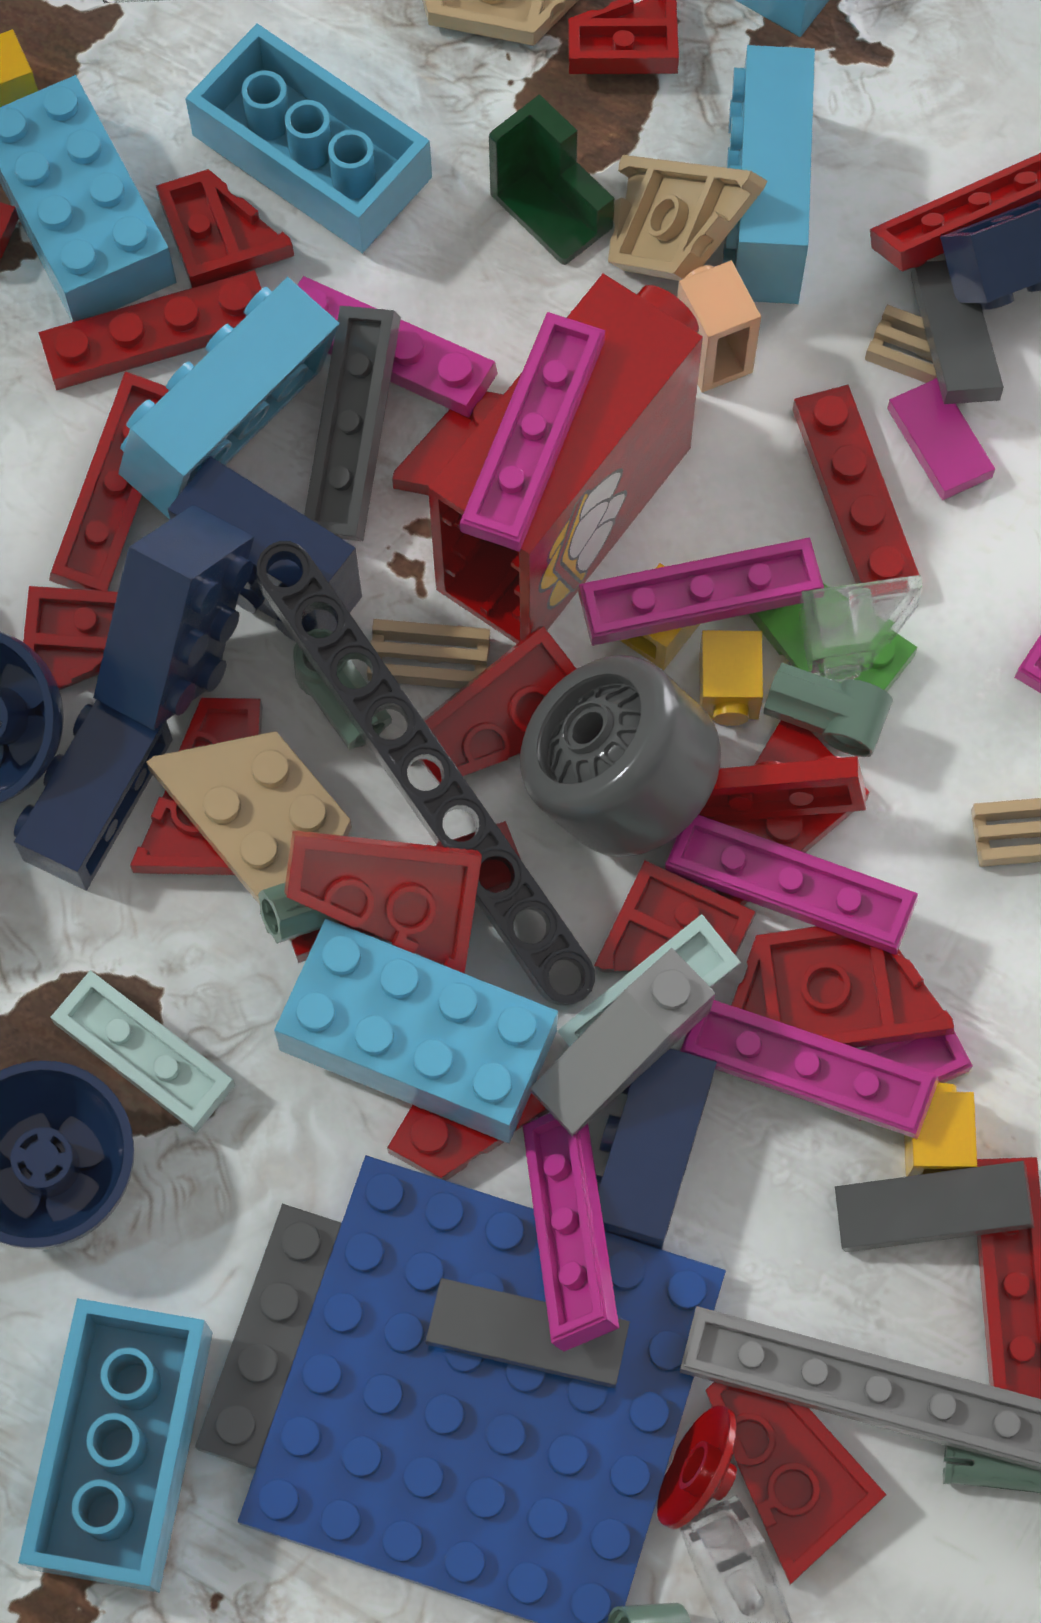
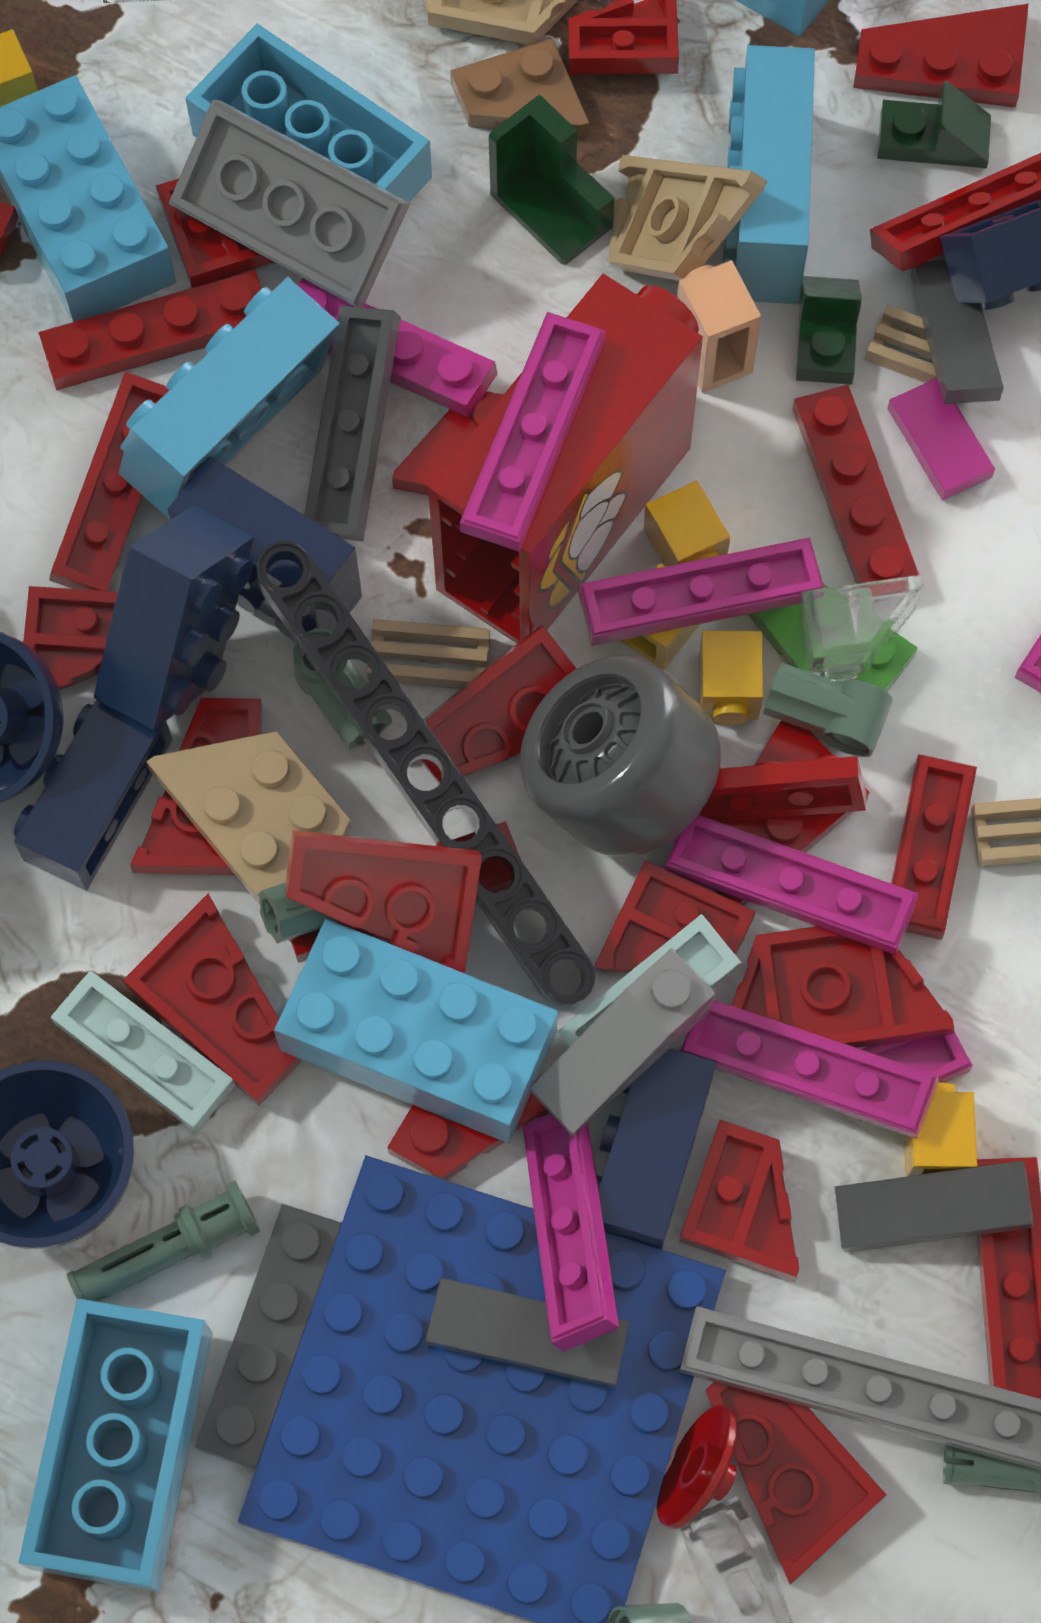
(191, 1234): none -> sand green pin
(214, 1001): none -> red wing
(289, 203): none -> light grey tile
(505, 83): none -> medium nougat wing
(685, 526): none -> yellow brick
(743, 1203): none -> red wing
(828, 329): none -> dark green slope
(933, 840): none -> red tile
(940, 133): none -> dark green slope
(970, 50): none -> red wing

